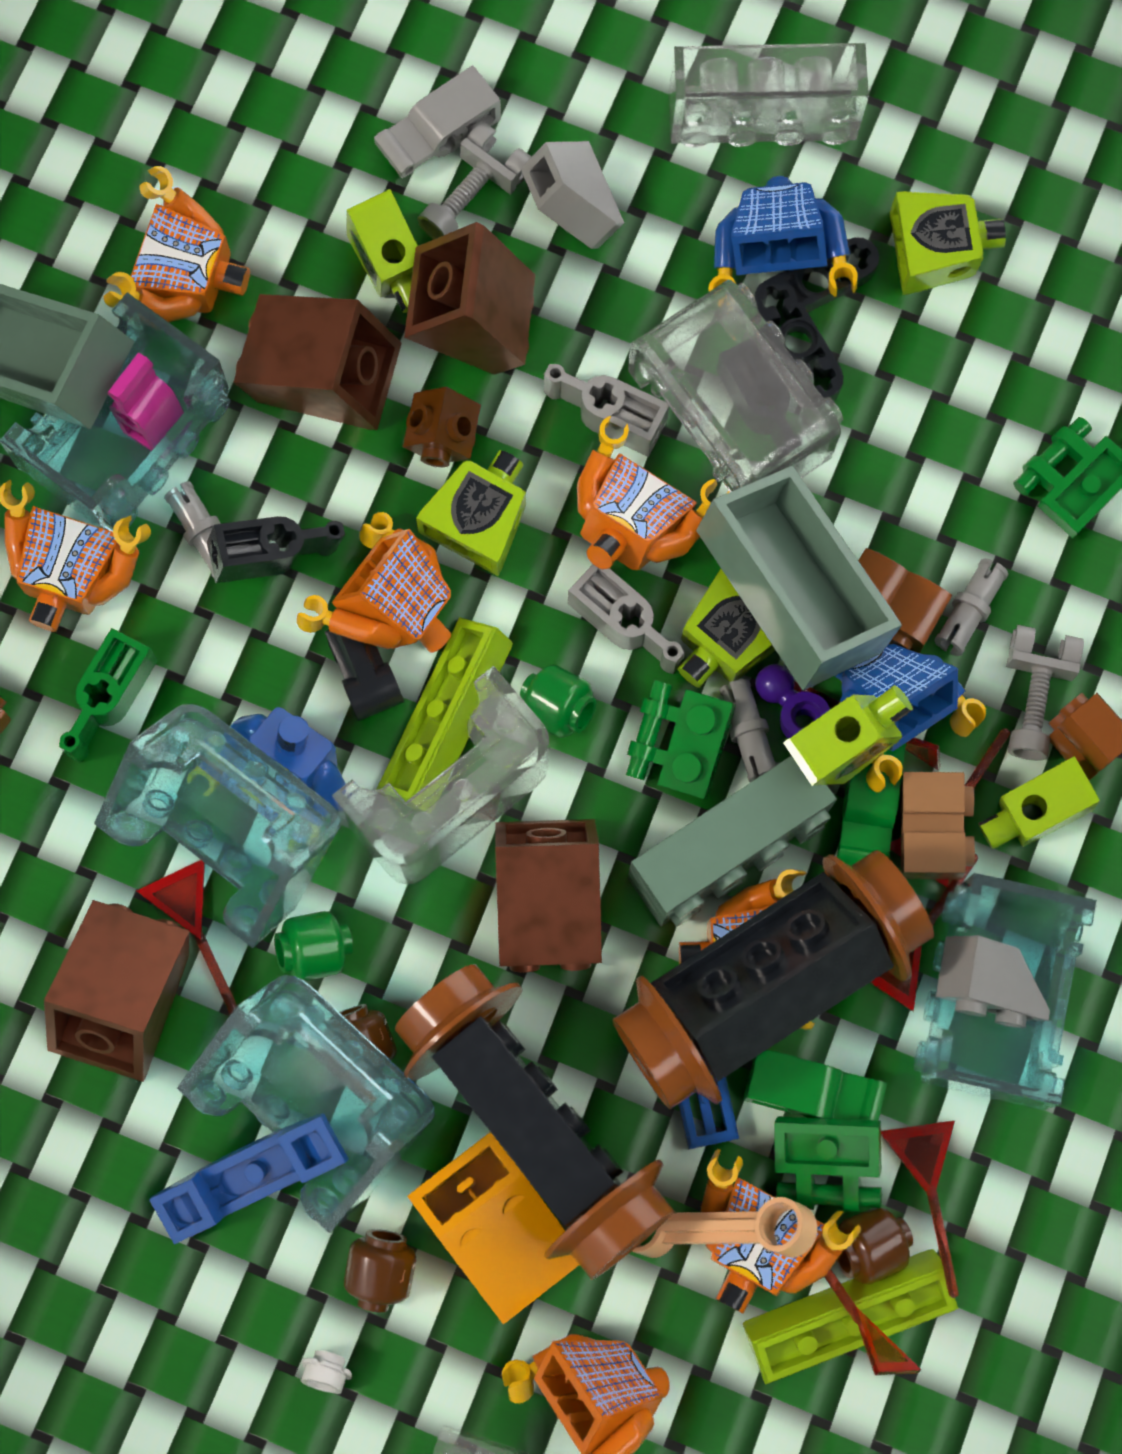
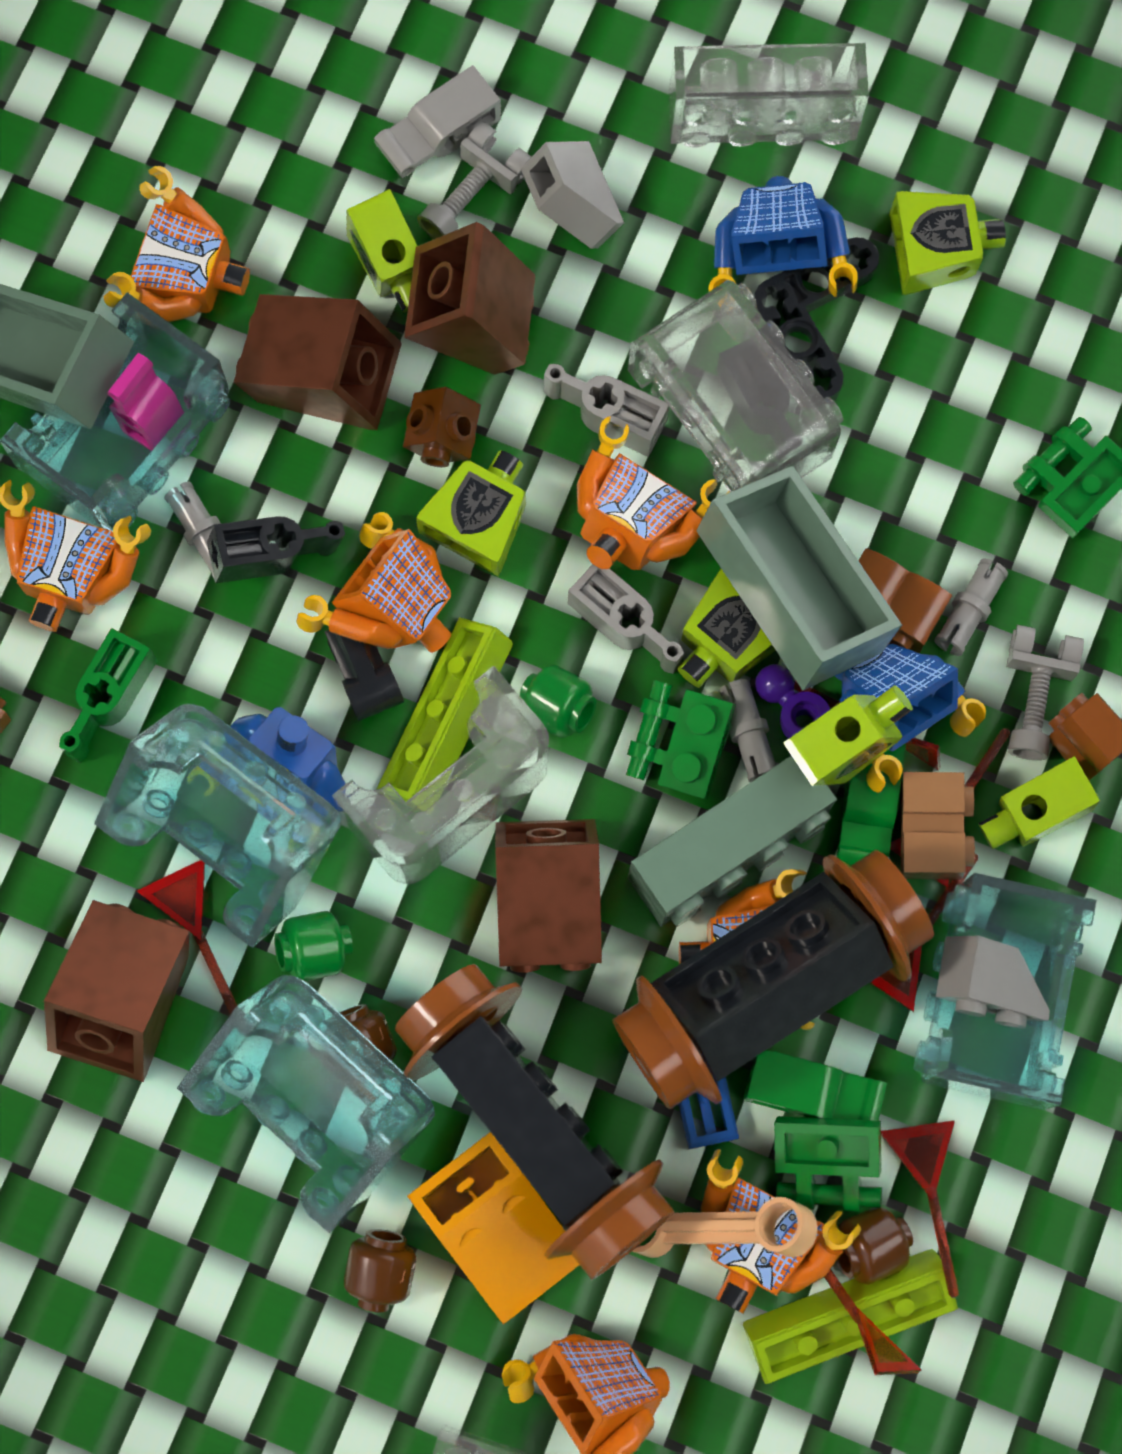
(248, 1175): blue slope -> none
(325, 1372): white plate -> none

